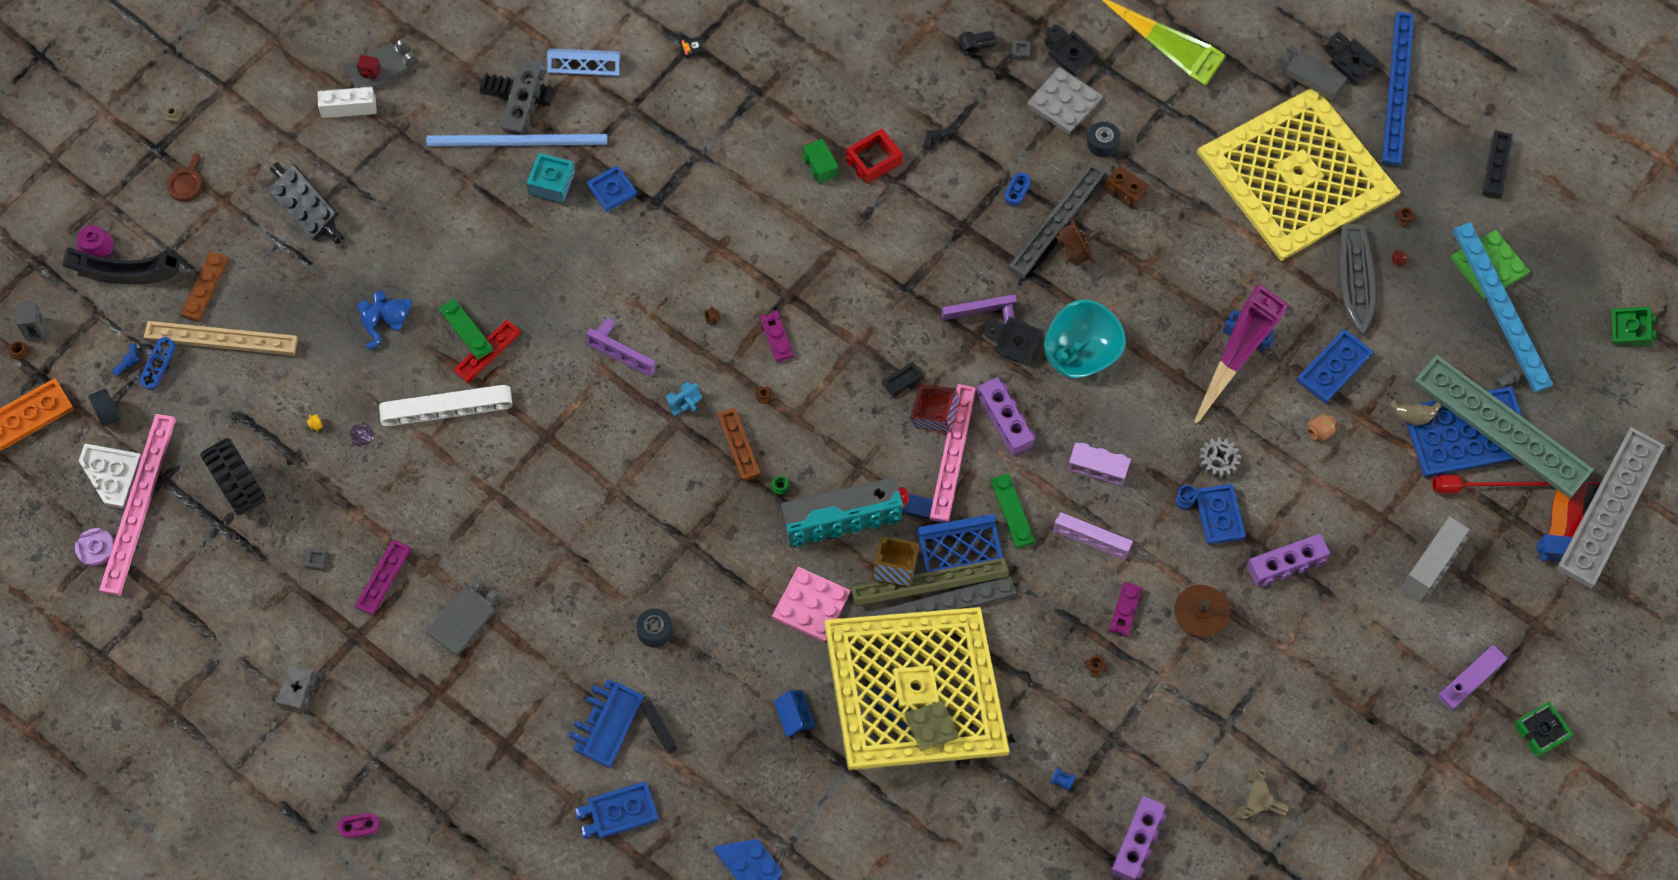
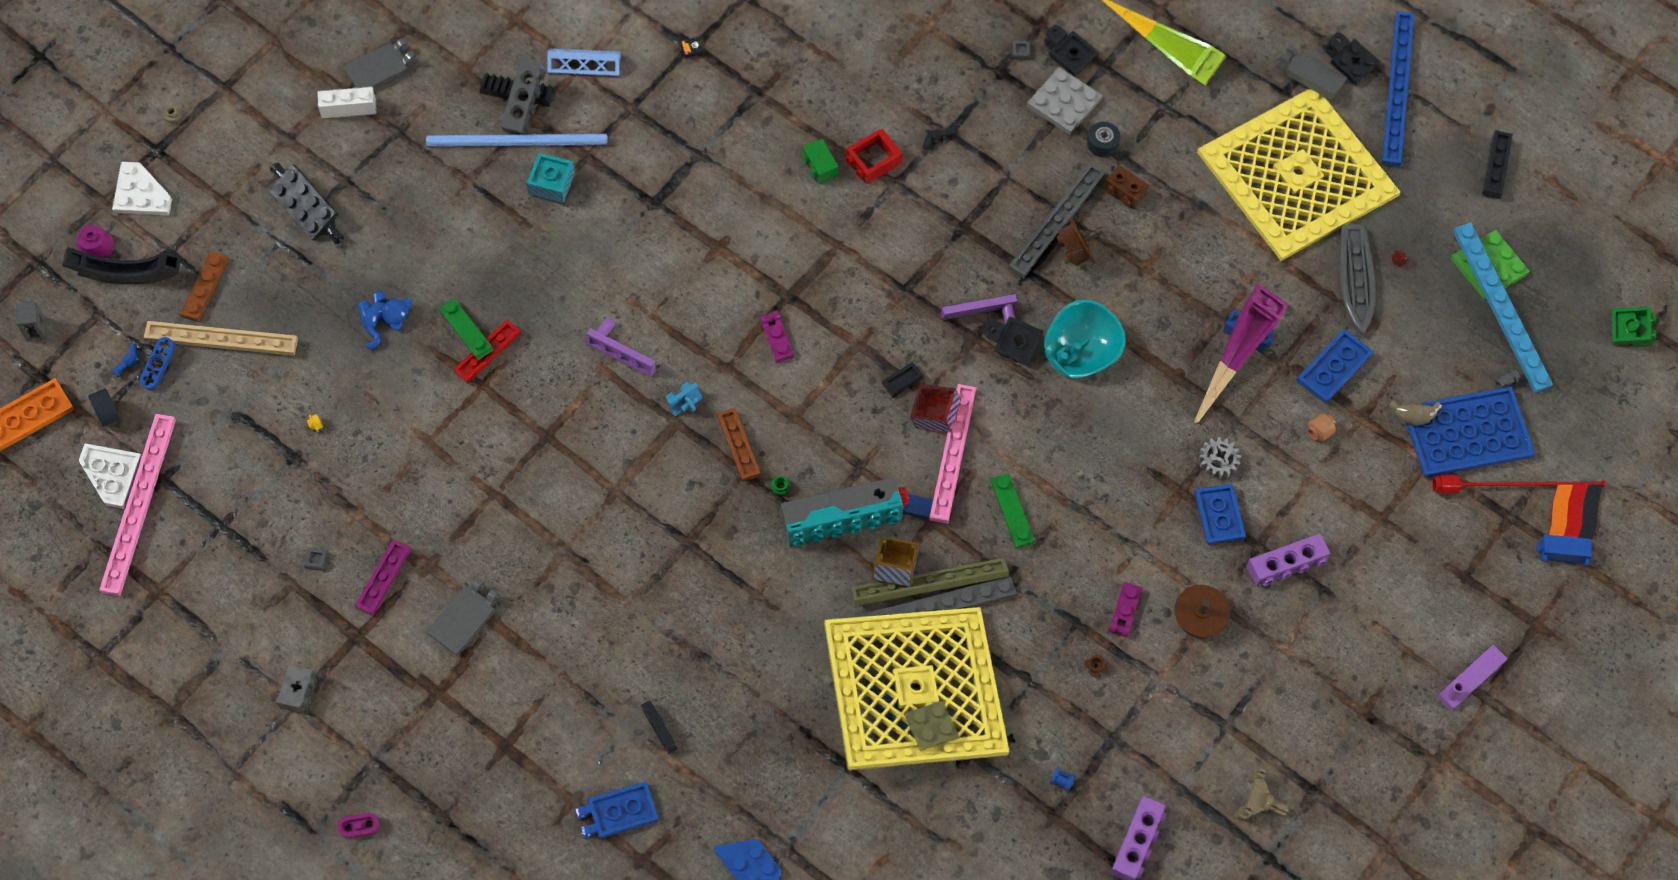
(17, 345): reddish brown plate -> none
(94, 547): lavender tile -> none
(139, 192): none -> white plate
(185, 183): copper piece -> none
(233, 476): black tyre -> none
(361, 434): clear purple gear -> none
(368, 67): dark red plate -> none
(445, 405): white beam -> none
(609, 720): blue hinge -> none
(611, 188): blue plate -> none
(651, 621): black wheel -> none
(712, 316): reddish brown plate -> none
(763, 399): reddish brown plate -> none
(794, 712): blue panel -> none
(809, 603): bright pink plate -> none
(955, 528): blue fence -> none
(972, 42): black piece -> none
(1014, 441): medium lavender brick -> none
(1016, 190): blue plate -> none
(1092, 536): lavender fence -> none
(1099, 464): lavender brick -> none
(1187, 493): blue wheel -> none
(1405, 211): reddish brown plate -> none
(1436, 560): light grey brick -> none
(1503, 426): sand green plate -> none
(1543, 729): piece -> none
(1610, 508): light grey plate -> none

